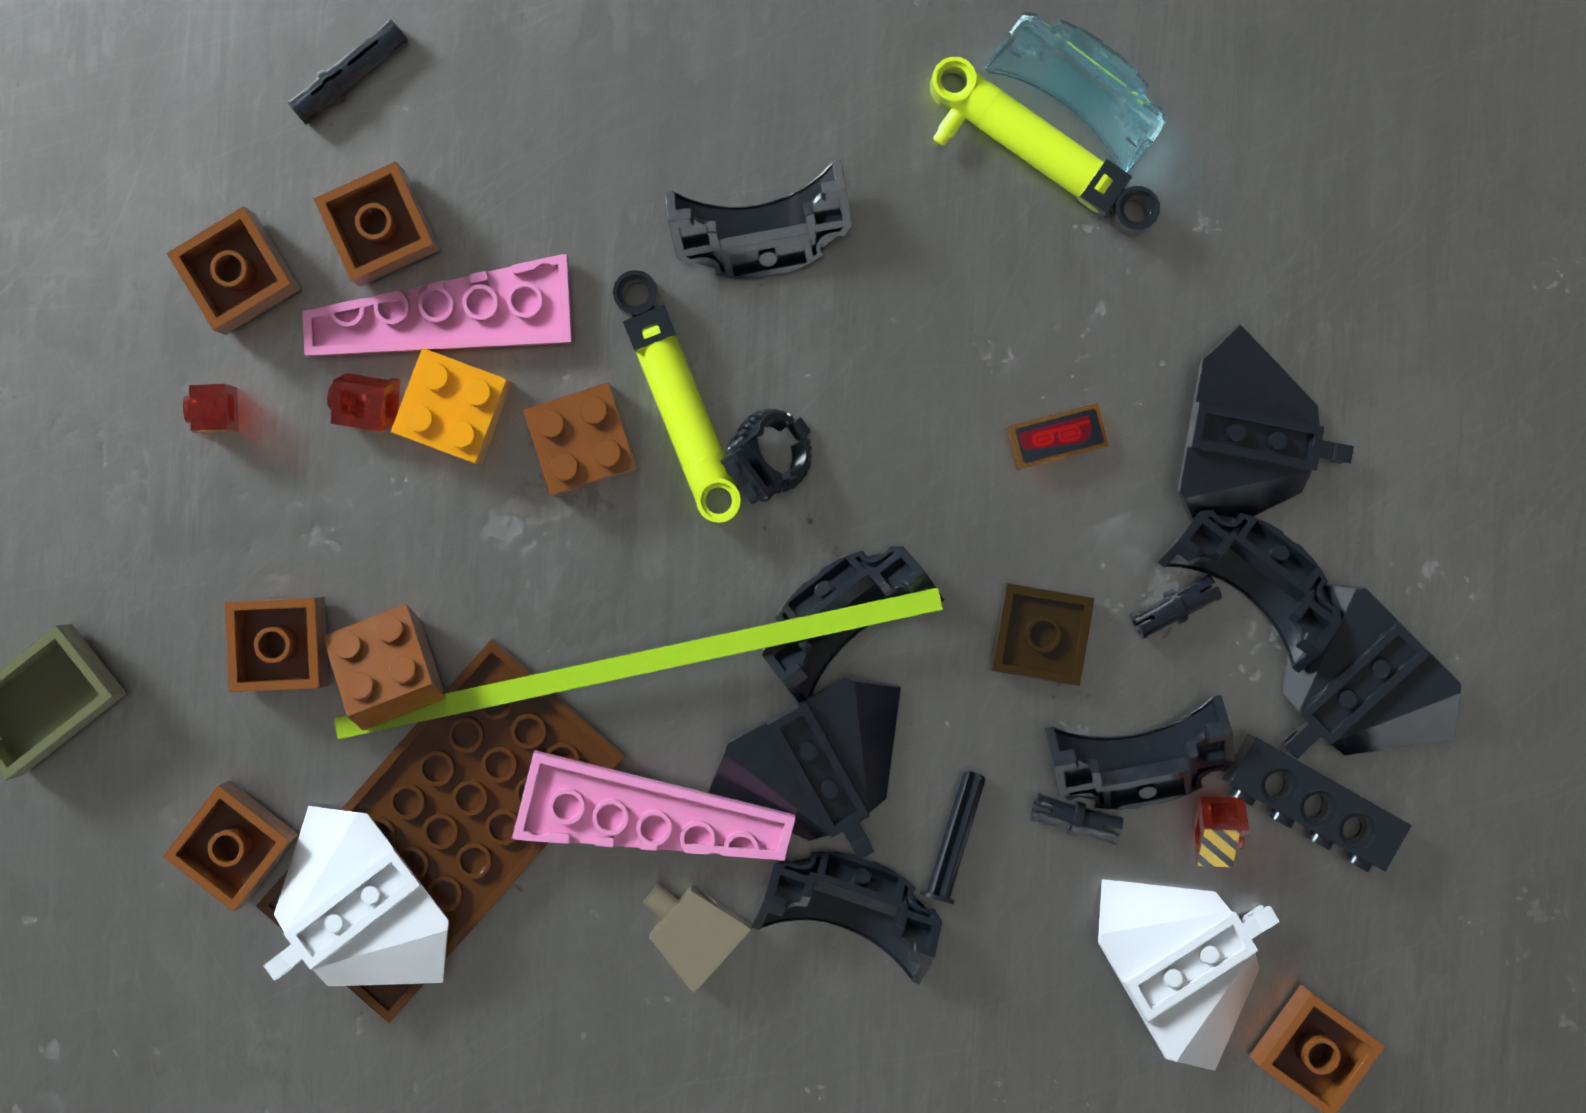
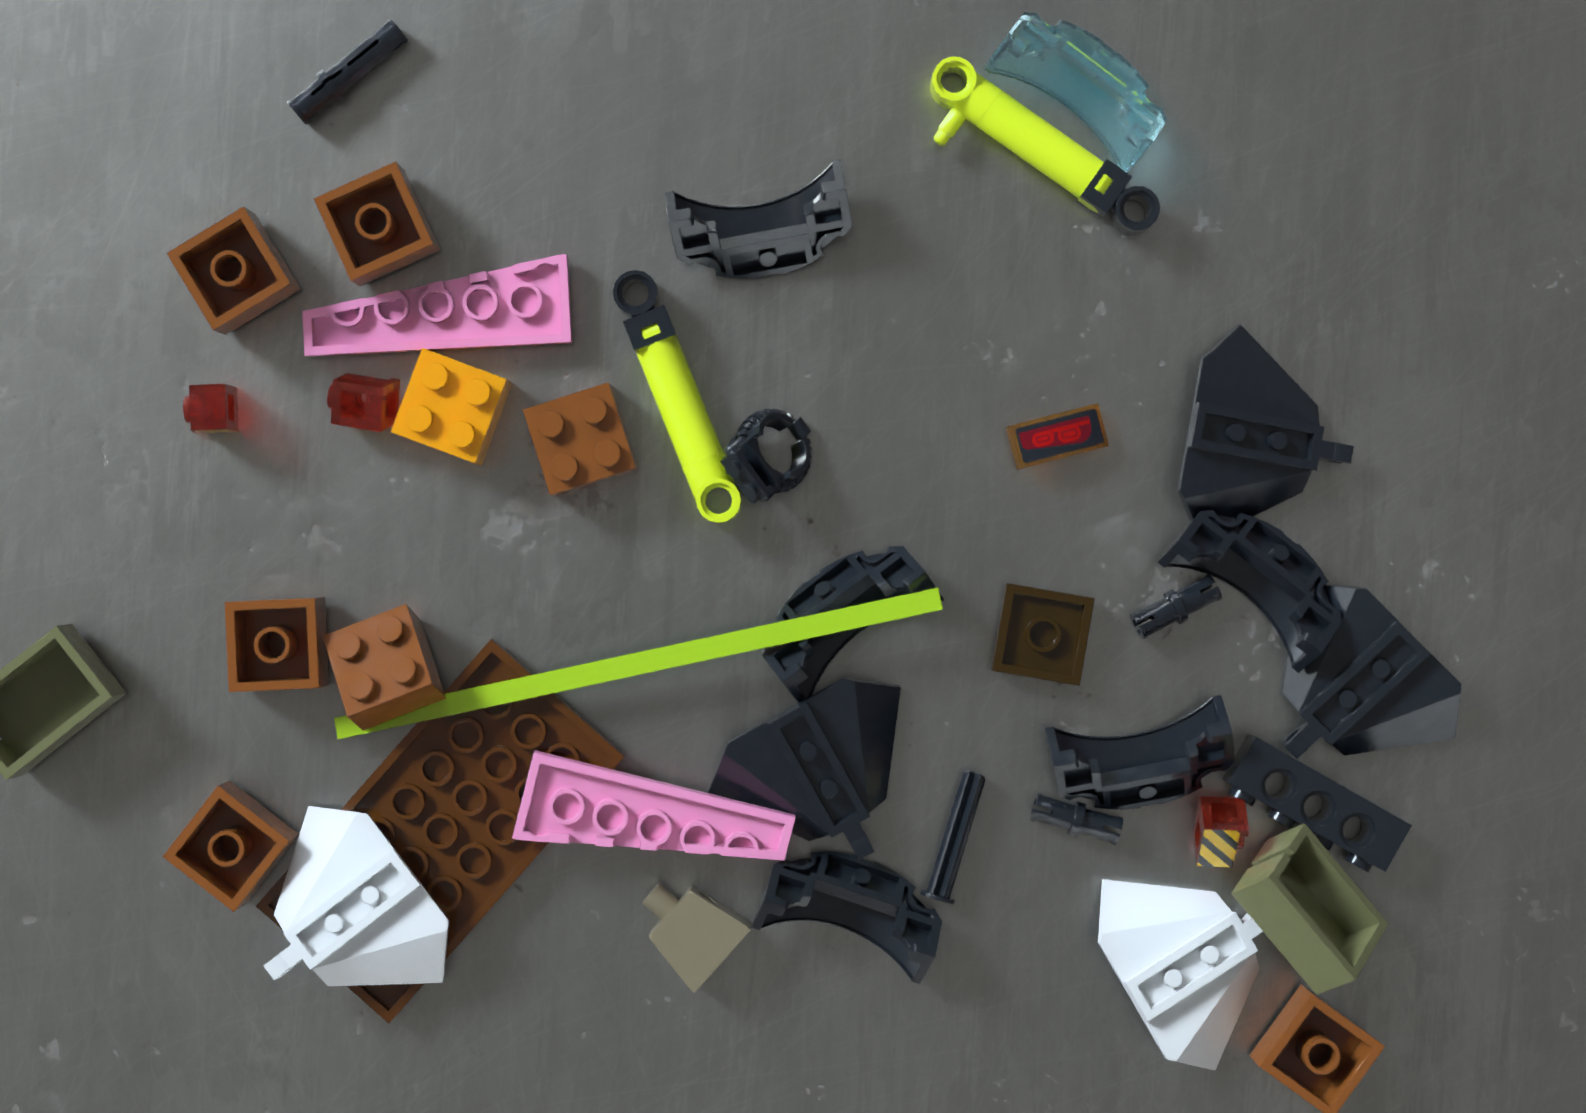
(1310, 909): none -> olive piece

